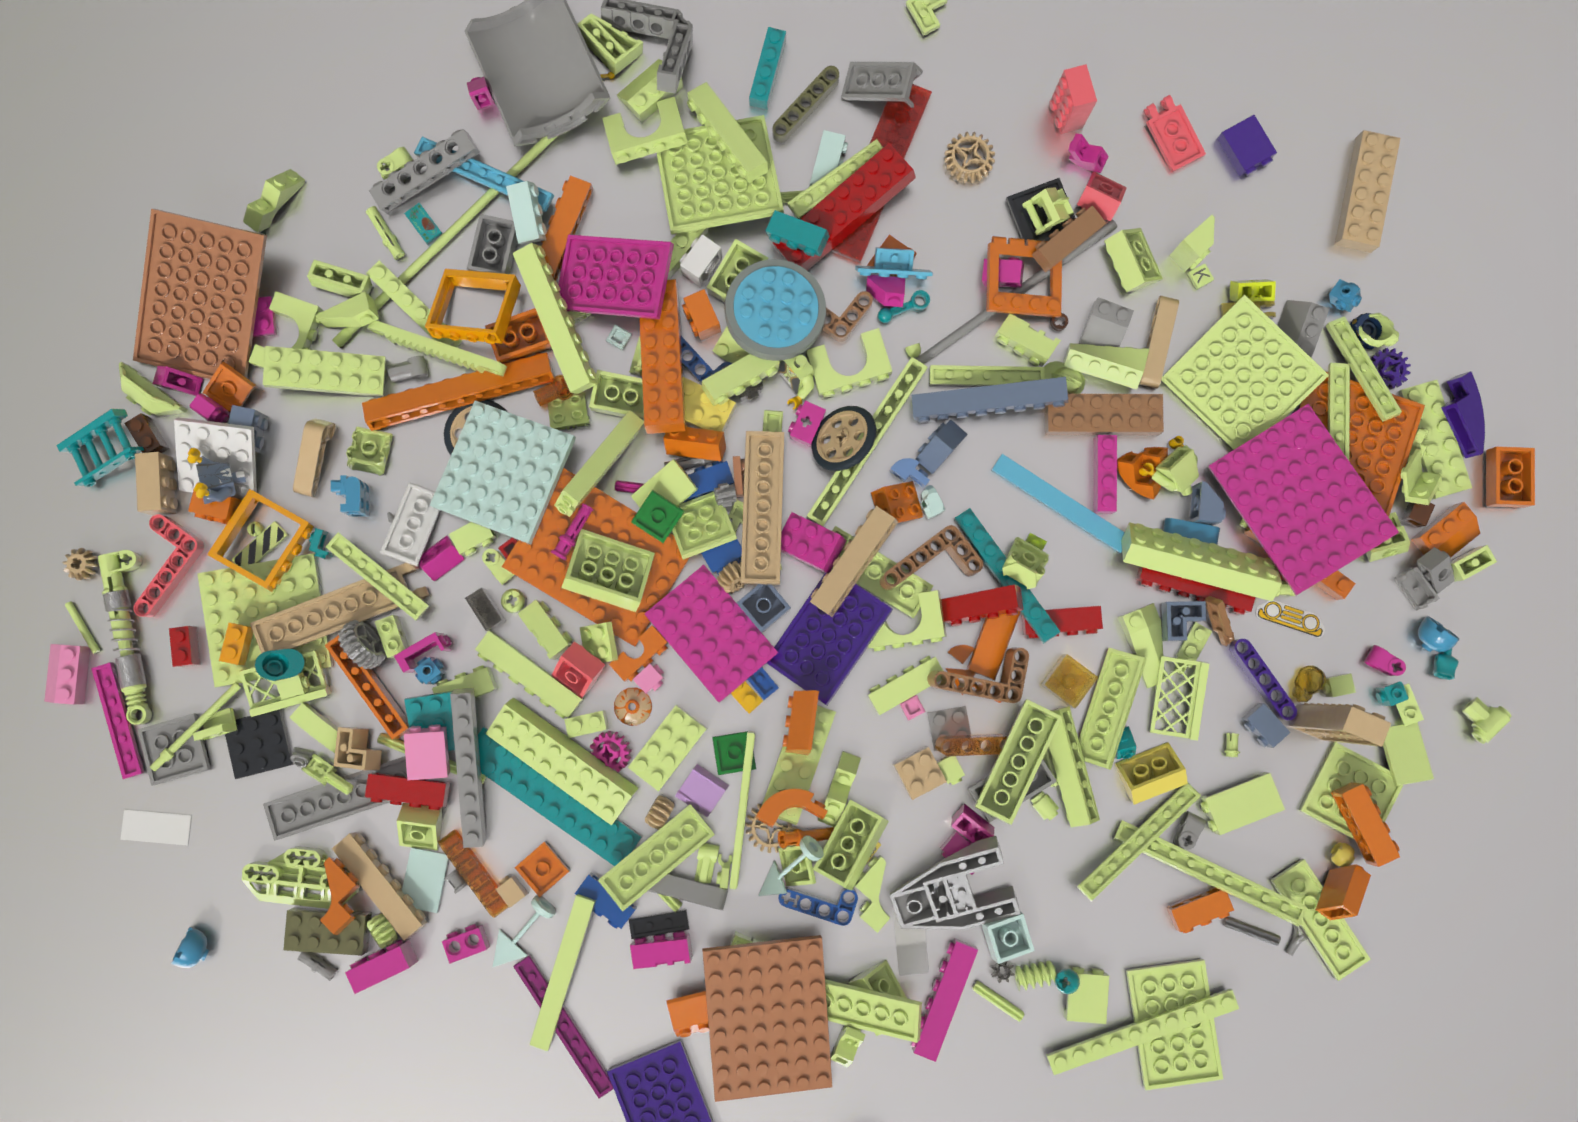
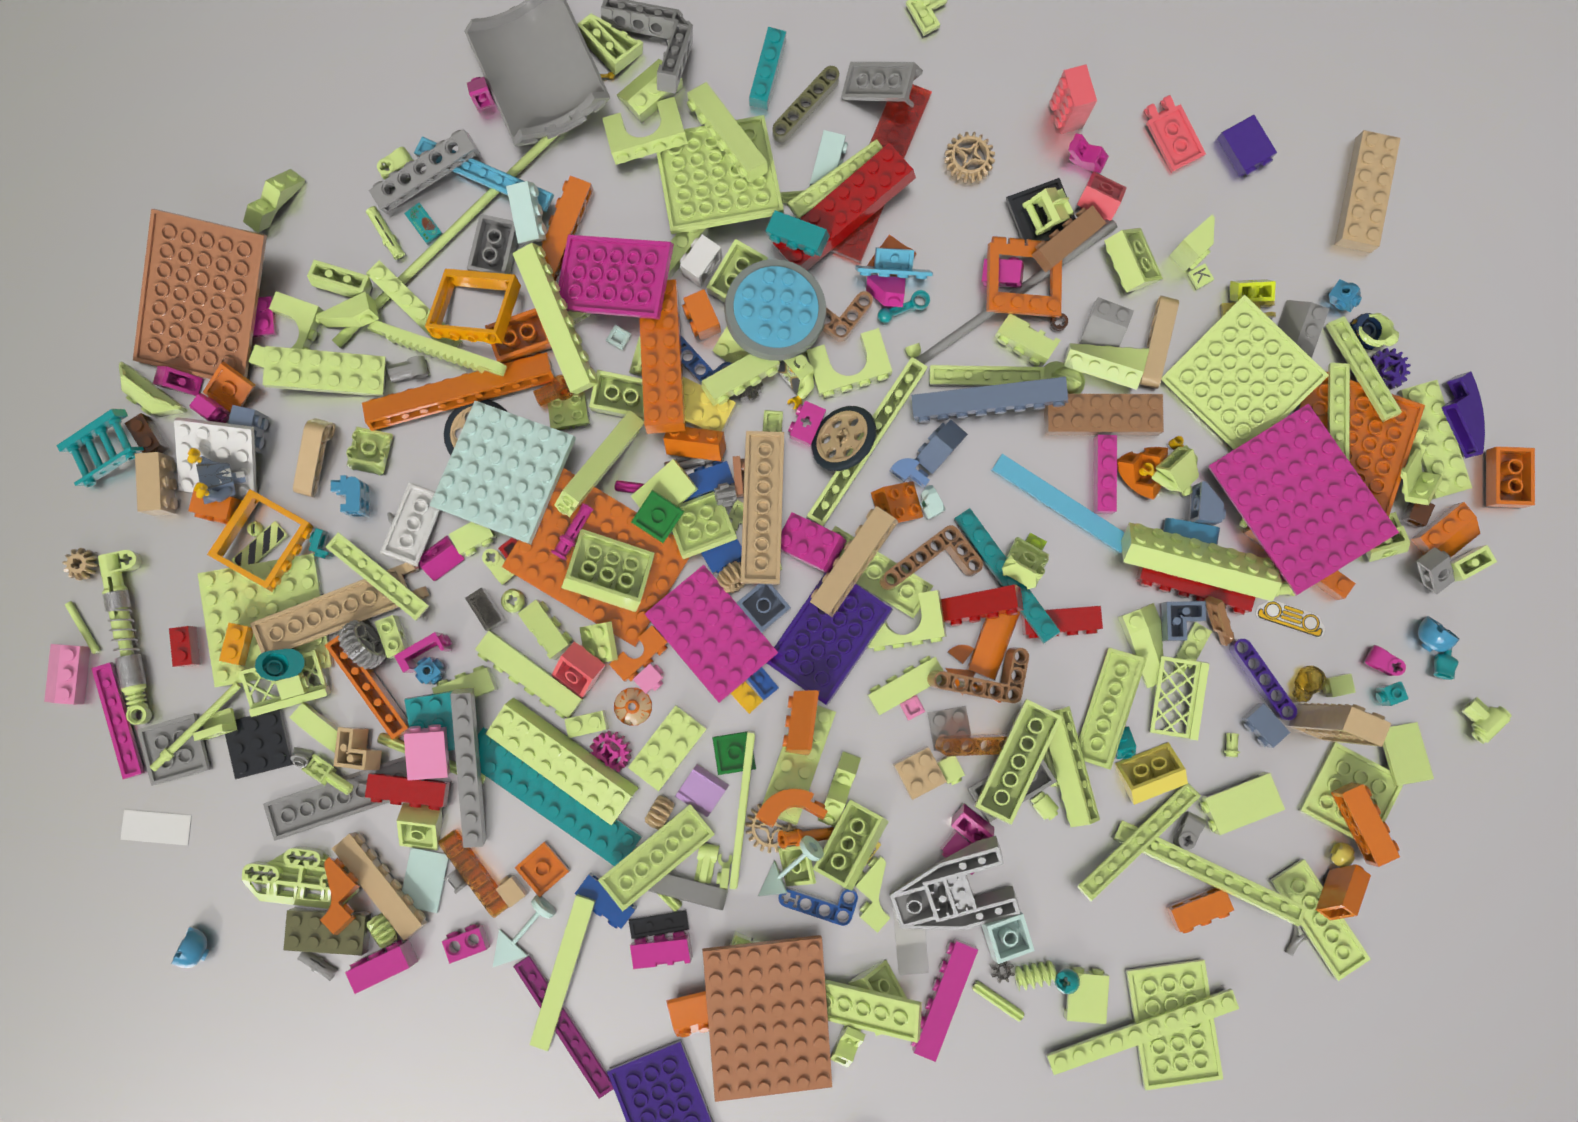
(170, 566): coral beam -> none
(1069, 681): clear yellow brick -> none
(1252, 931): flat silver axle -> none
(1409, 709): yellowish green hinge -> none
(1416, 588): light grey hinge -> none

